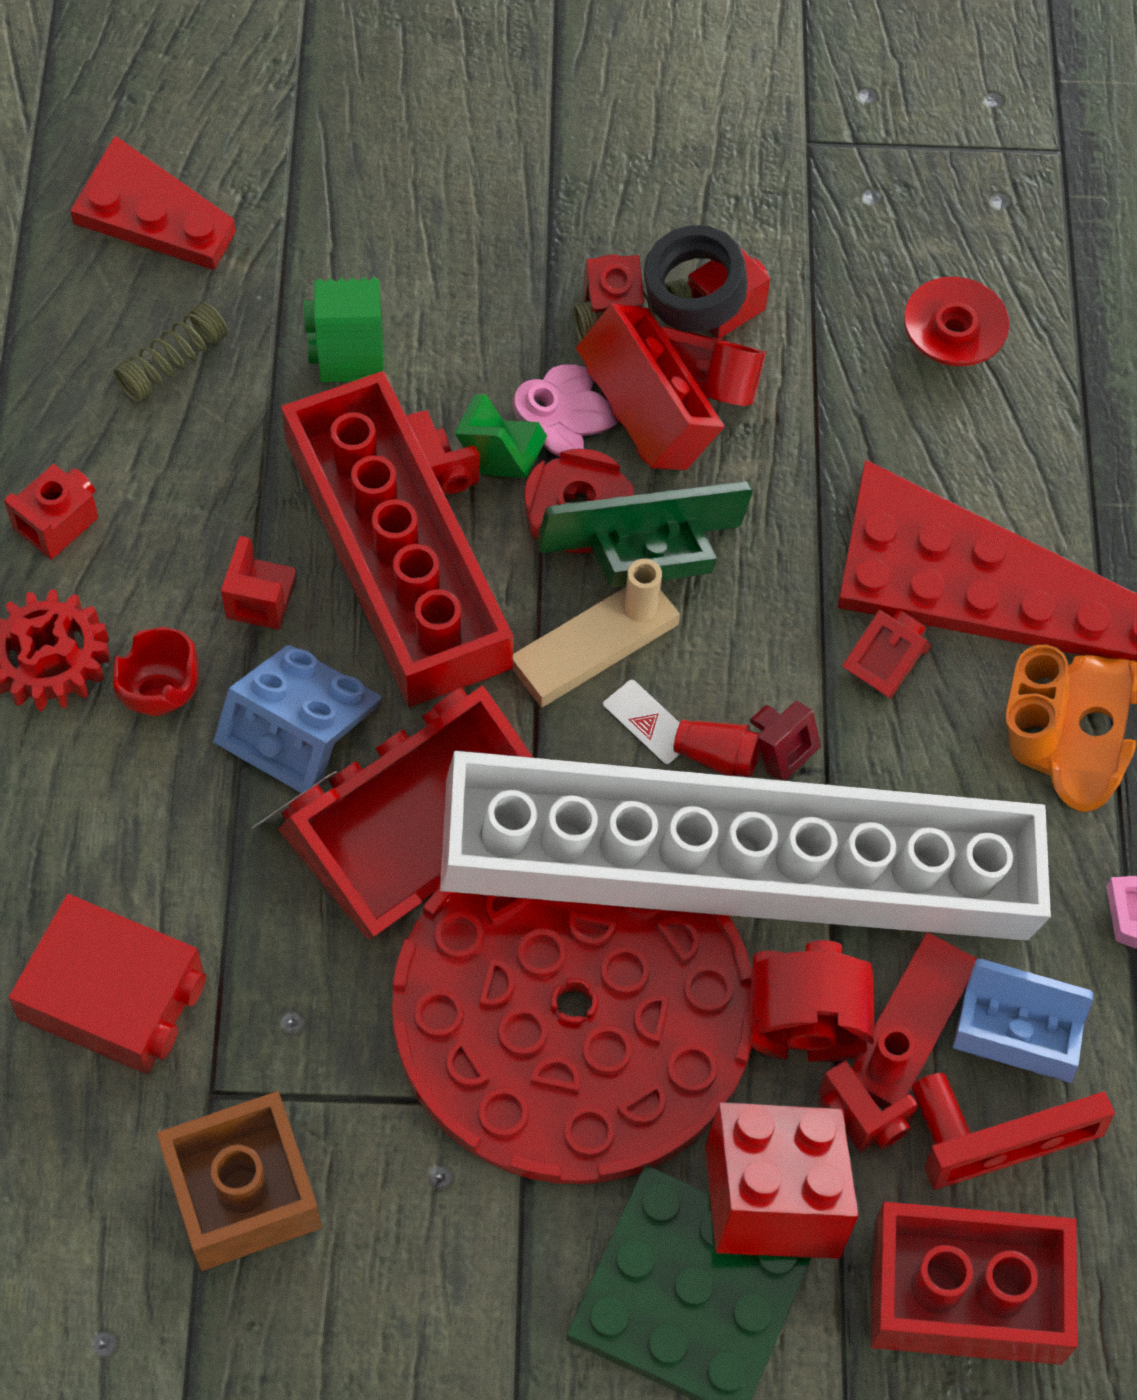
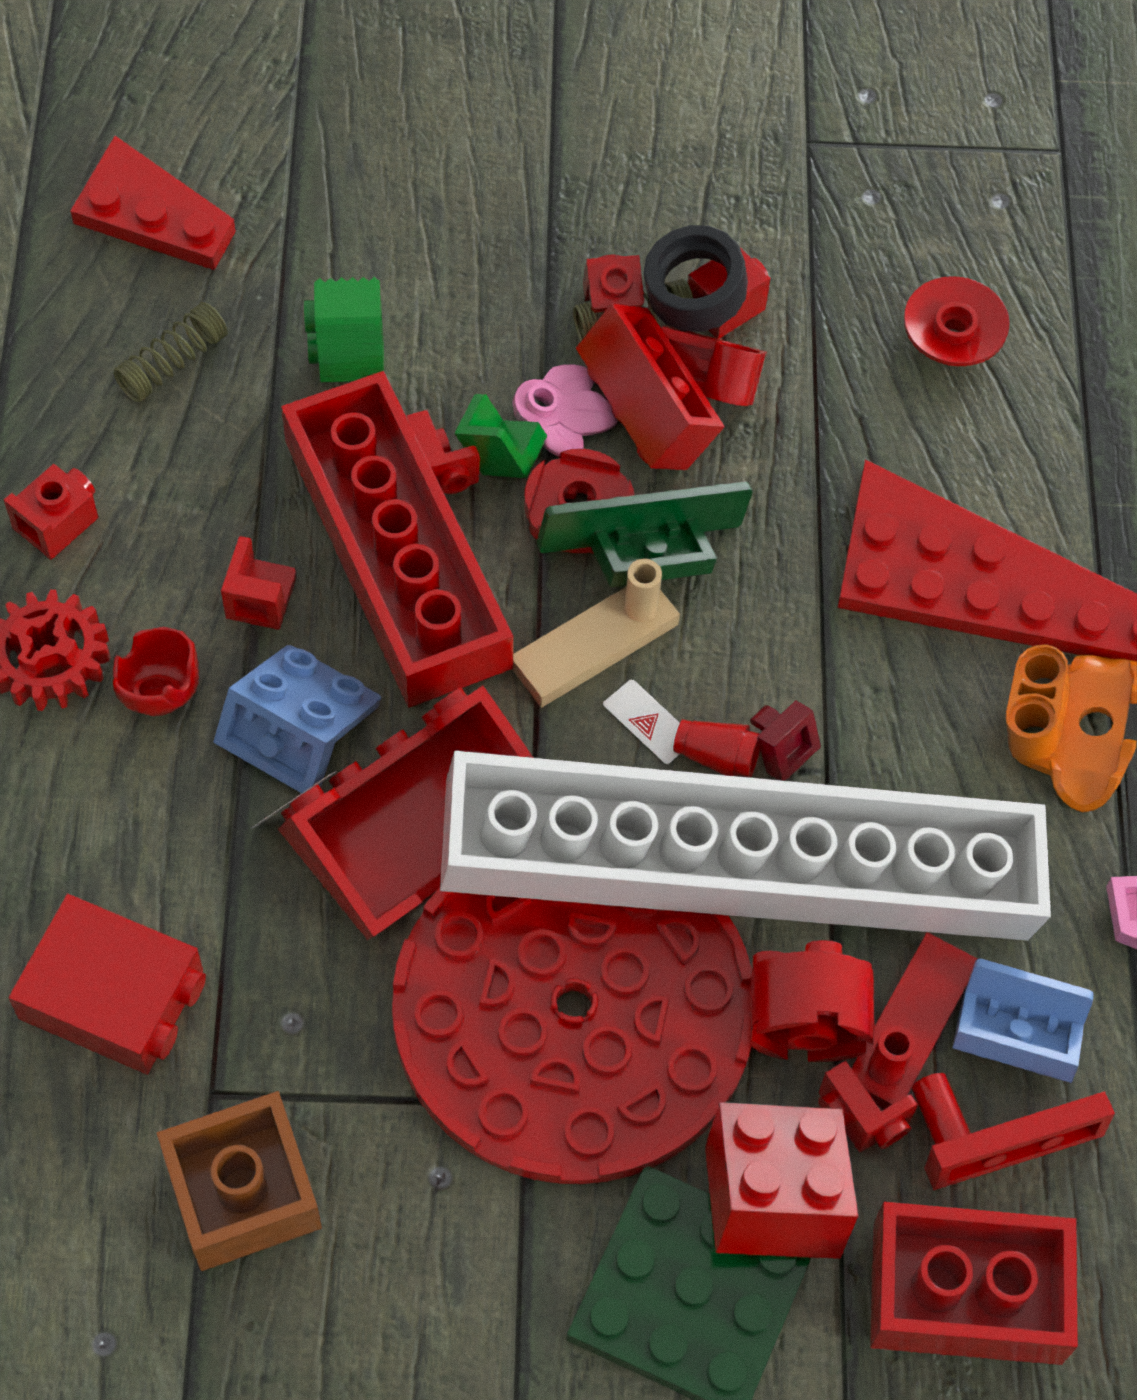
(887, 651): red bracket -> none

